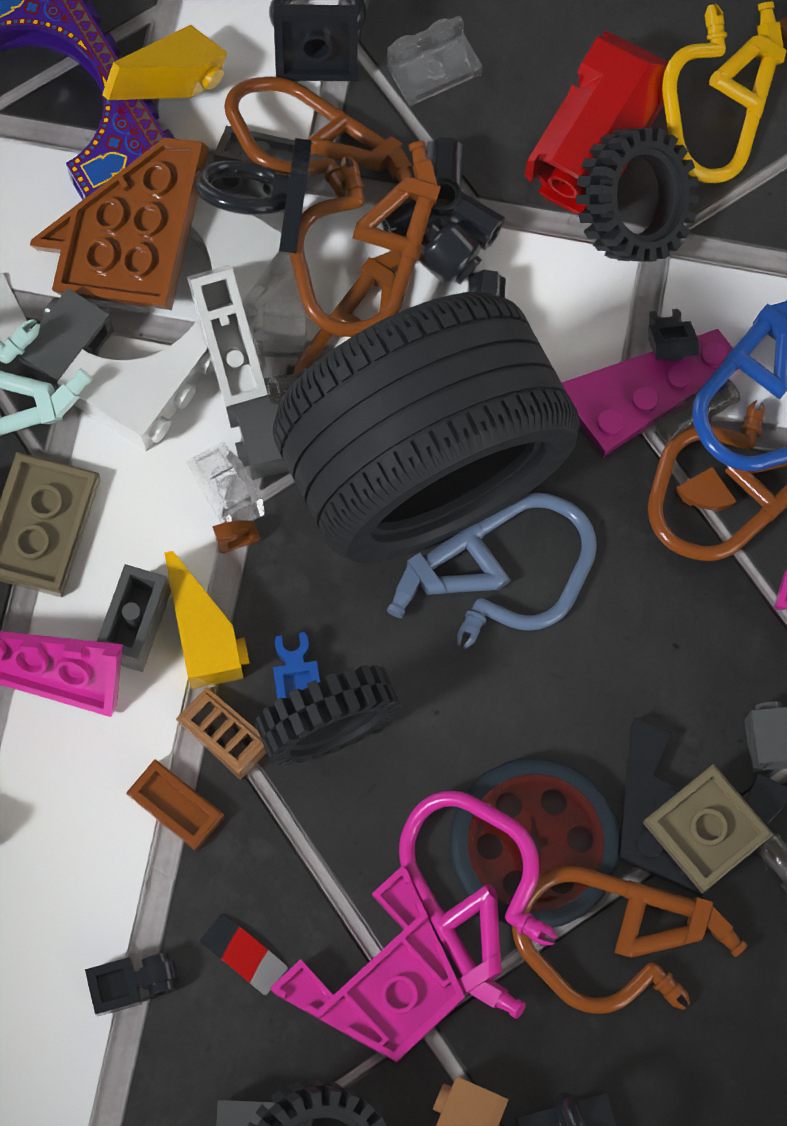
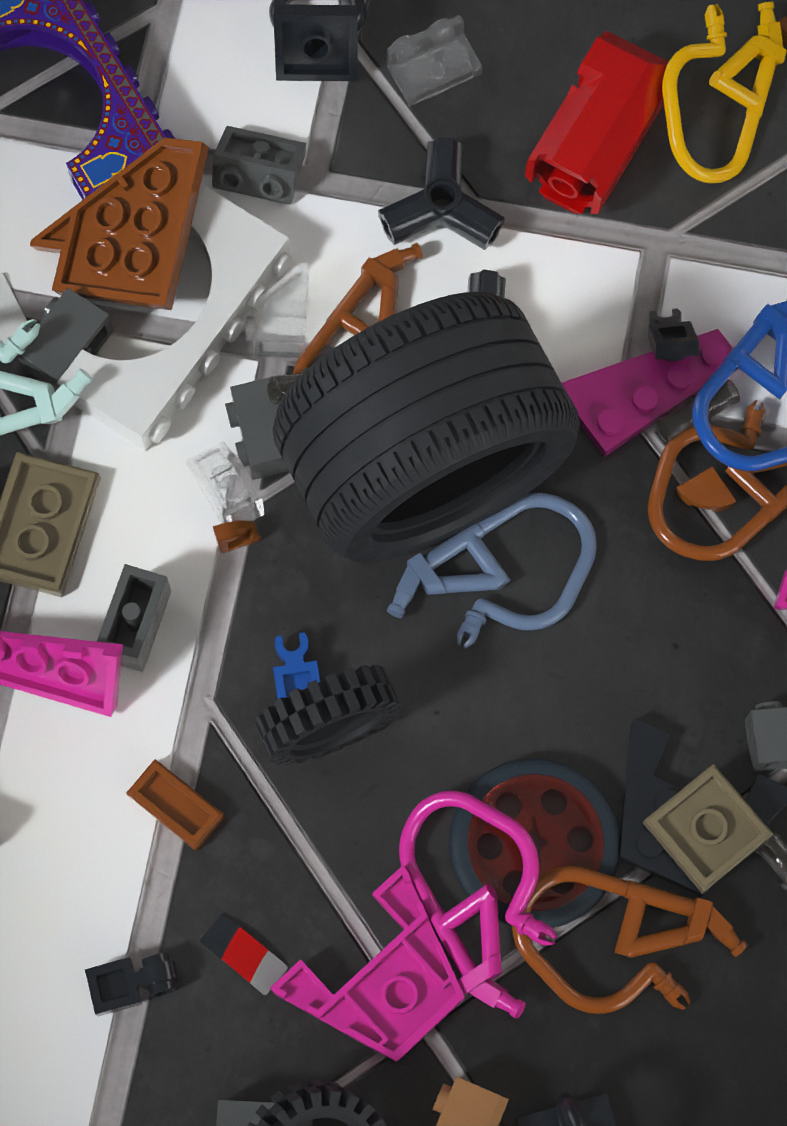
(168, 68): yellow slope -> none
(205, 632): yellow slope -> none
(227, 335): white slope -> none
(248, 757): medium nougat slope -> none
(286, 195): black tile -> none
(383, 155): dark orange piece -> none
(420, 189): dark orange piece -> none
(450, 253): black head -> none
(673, 190): black tyre -> none

